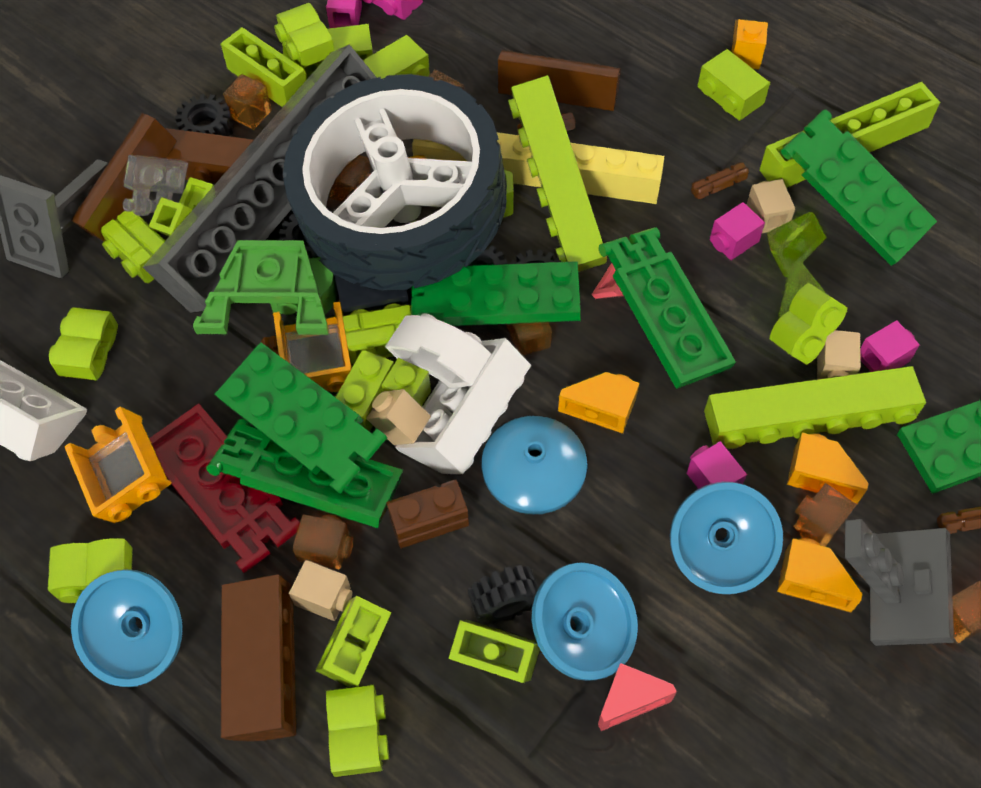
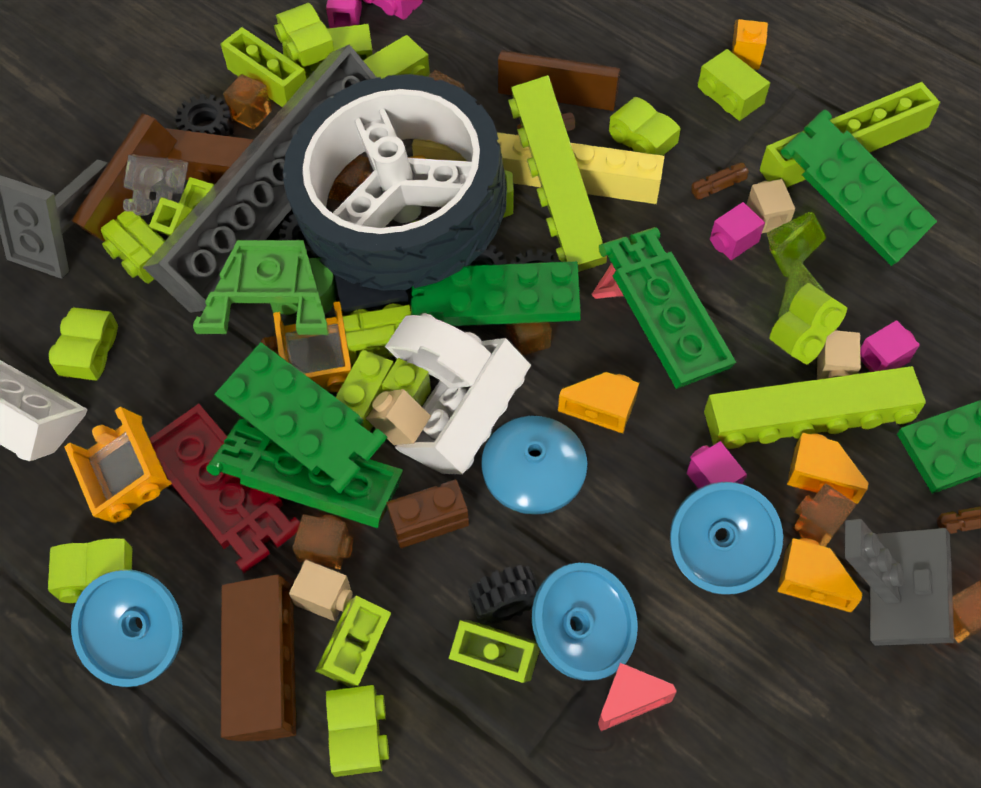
(644, 128): none -> lime brick

